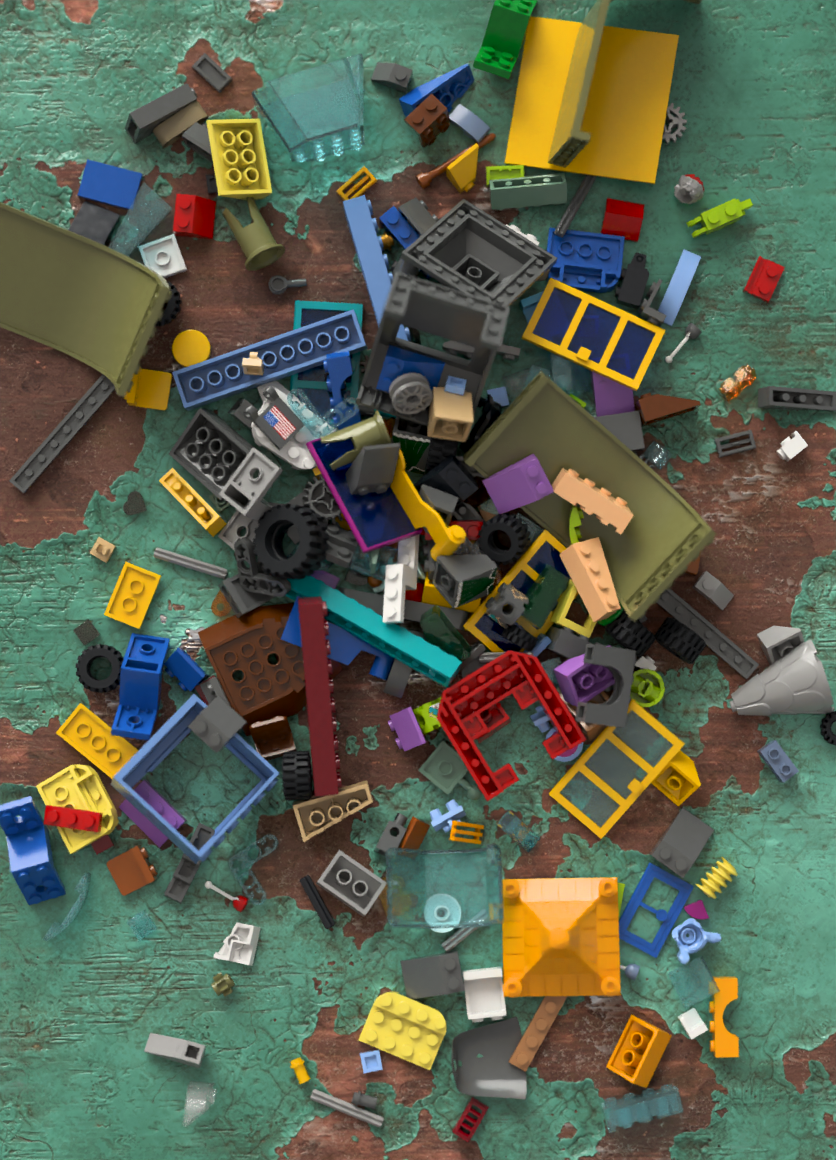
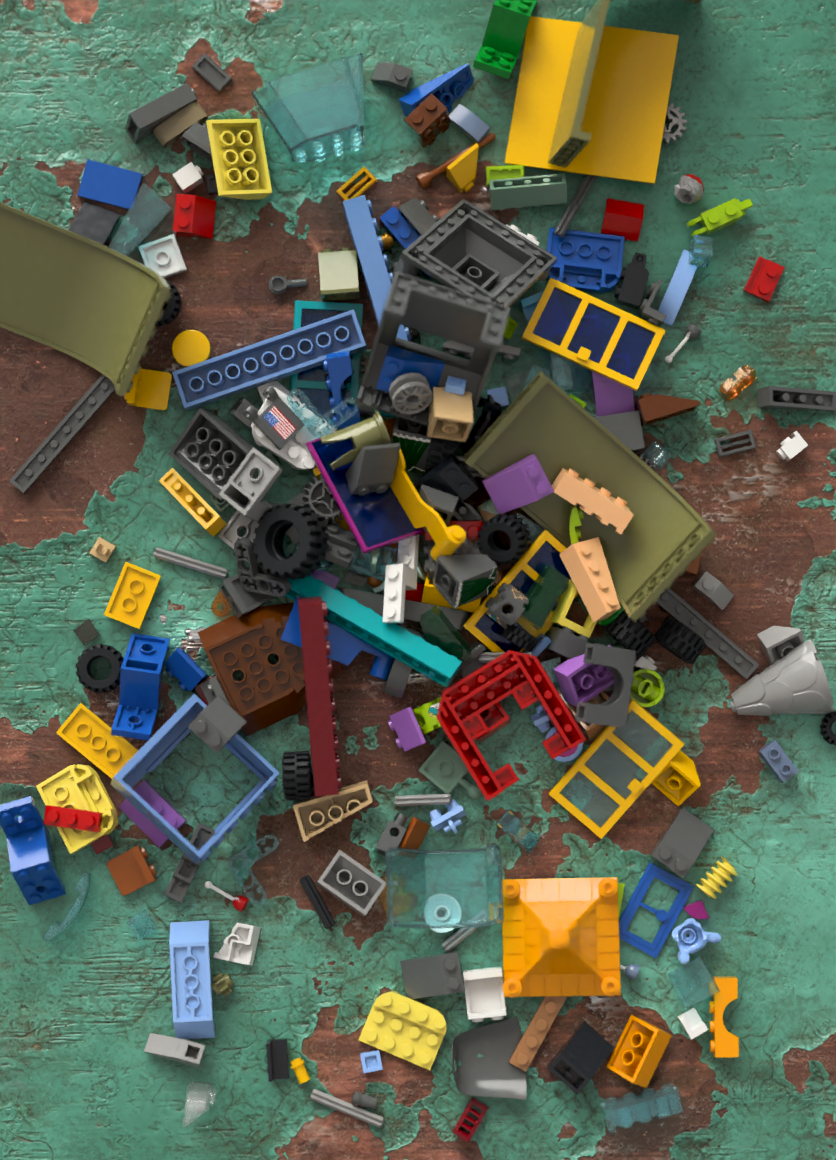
(134, 504): clear smoke tile -> none
(188, 177): none -> white brick
(191, 980): none -> light blue slope
(253, 365): tan tile -> none
(255, 239): olive piece -> none
(273, 737): reddish brown bracket -> none
(277, 1059): none -> black panel
(338, 275): none -> slope
(415, 800): none -> light grey axle
(476, 834): light orange tile -> none
(510, 327): none -> lime tile
(580, 1058): none -> black slope
(700, 251): none -> clear light blue brick

